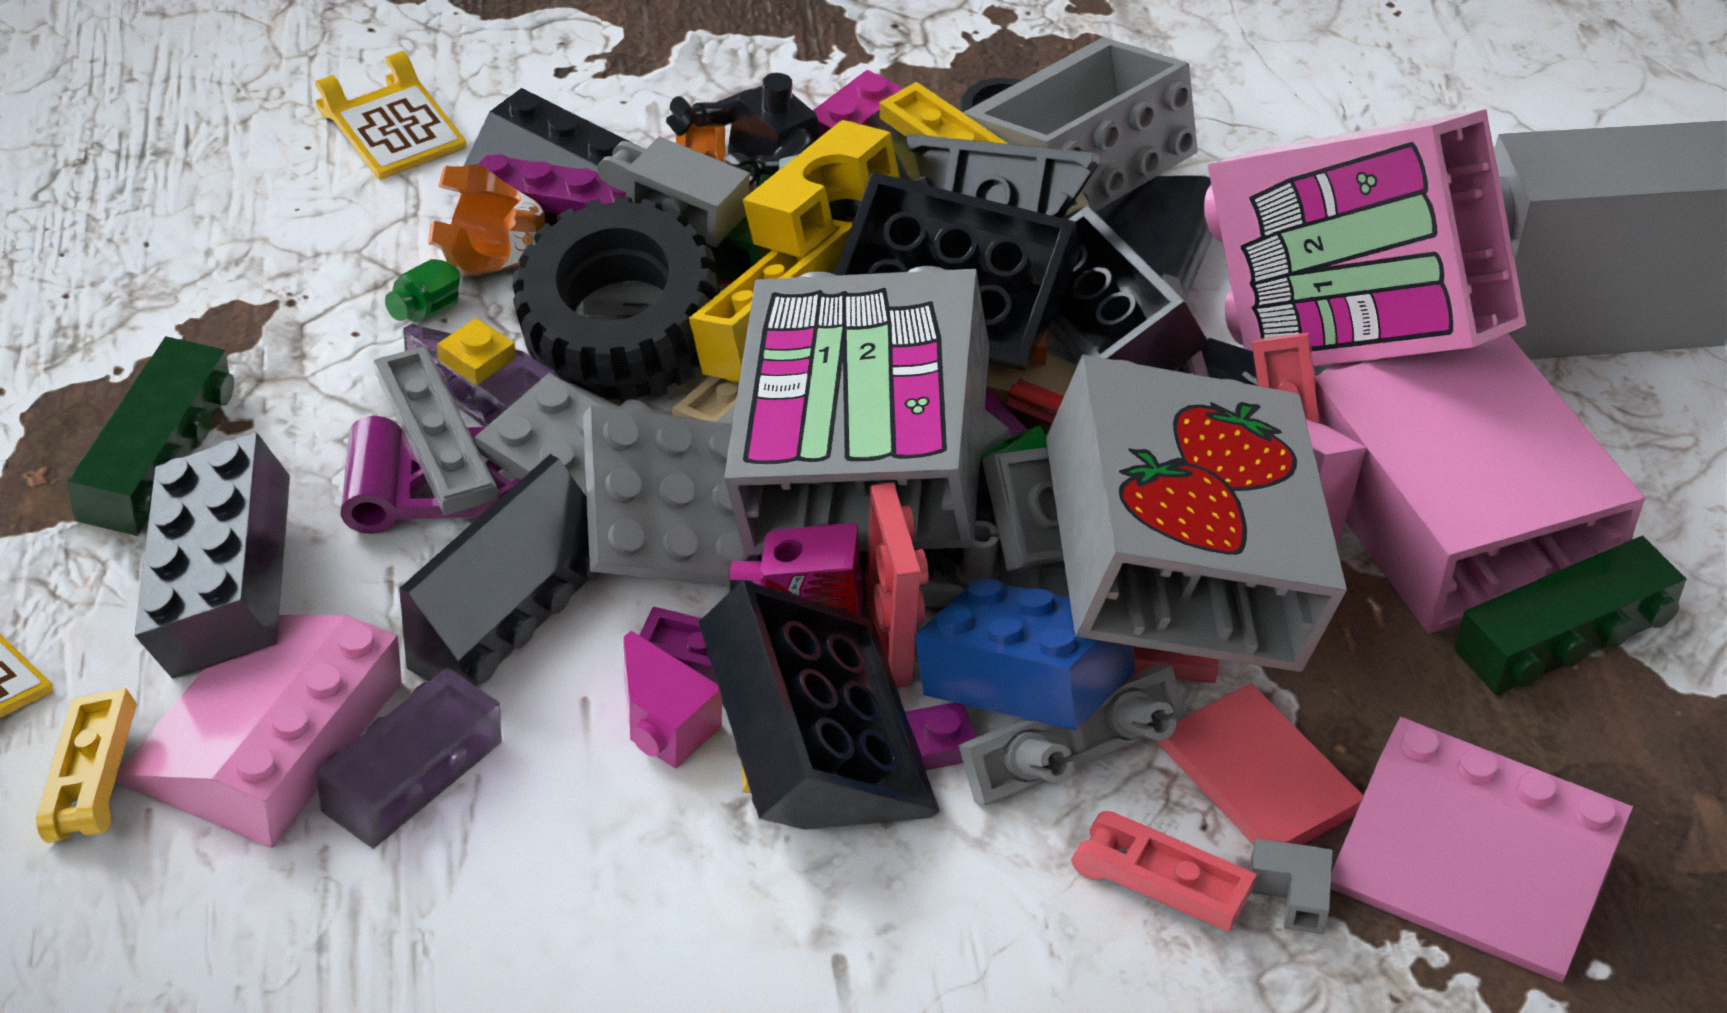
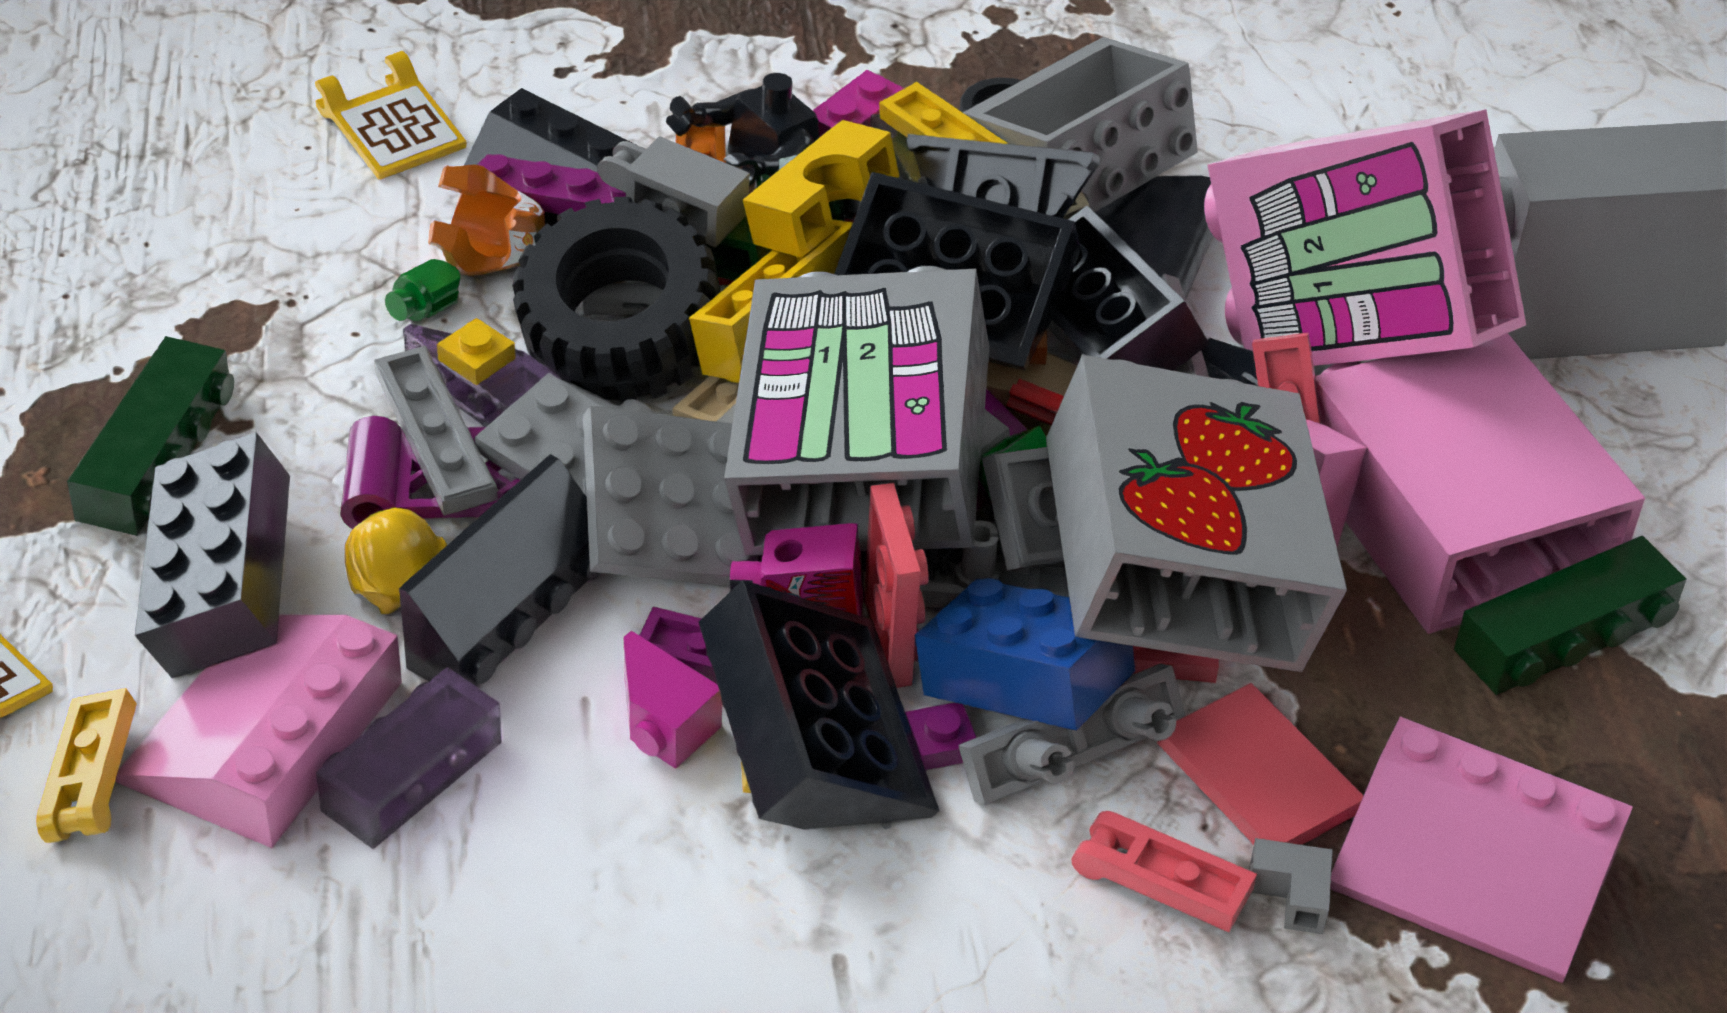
(387, 553): none -> yellow hair

